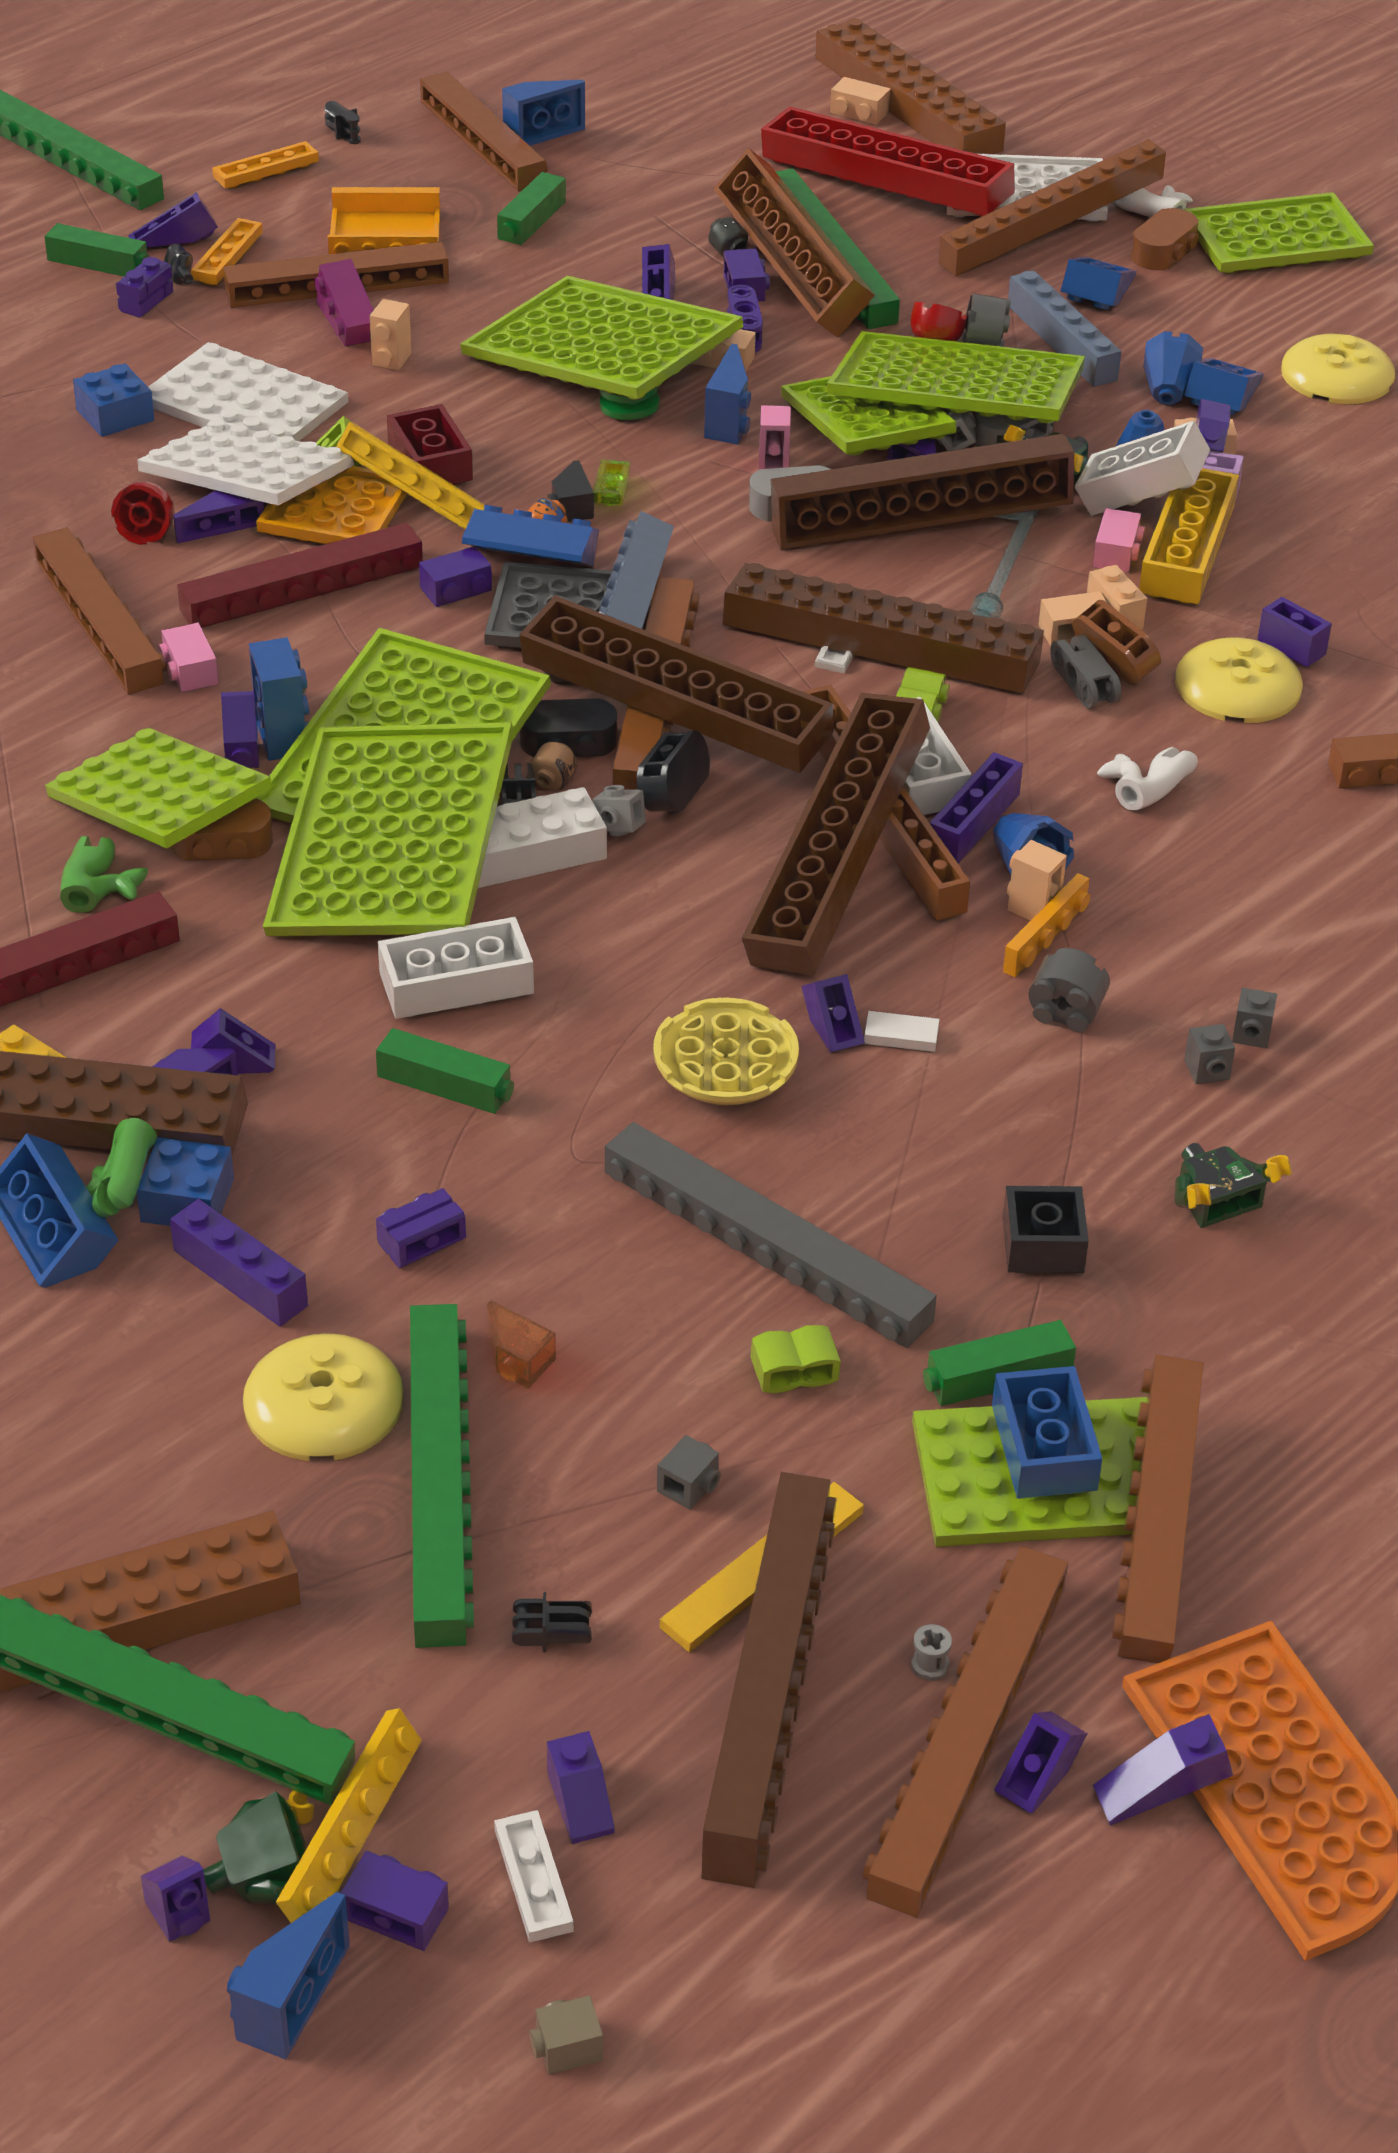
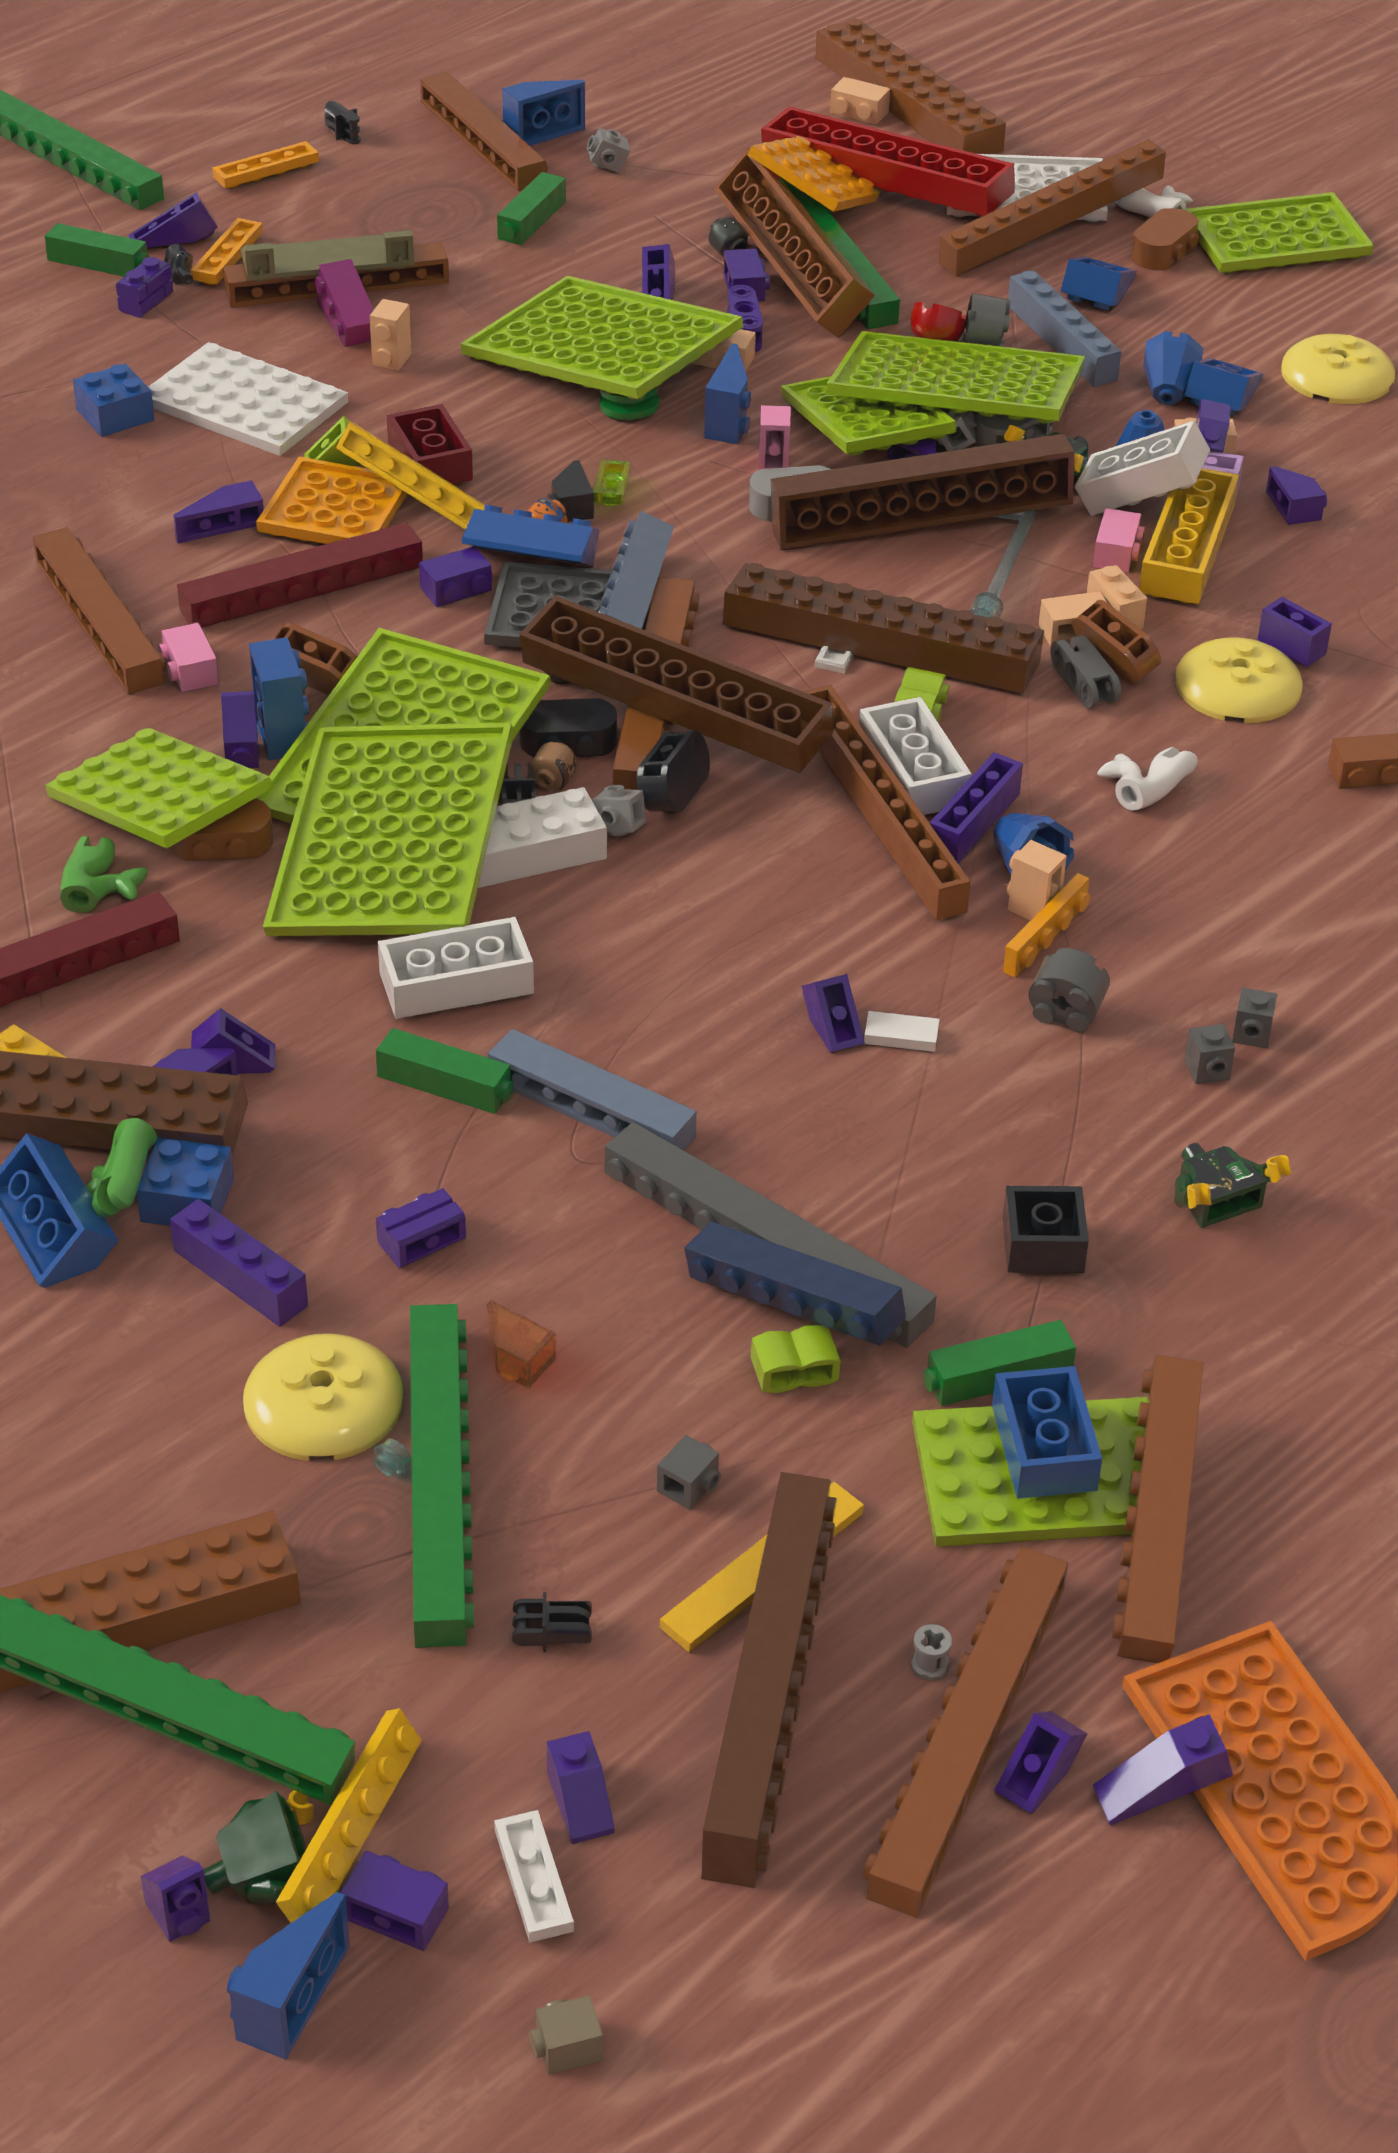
(143, 512): red cylinder -> none
(245, 462): white plate -> none
(303, 258): none -> olive bracket
(320, 657): none -> dark orange brick
(383, 217): light orange panel -> none
(391, 1457): none -> clear light blue plate
(590, 1092): none -> sand blue brick
(608, 149): none -> light grey brick
(726, 1051): light yellow brick -> none
(796, 1283): none -> dark blue brick
(814, 173): none -> light orange plate
(836, 834): reddish brown brick -> none
(1295, 496): none -> dark purple slope

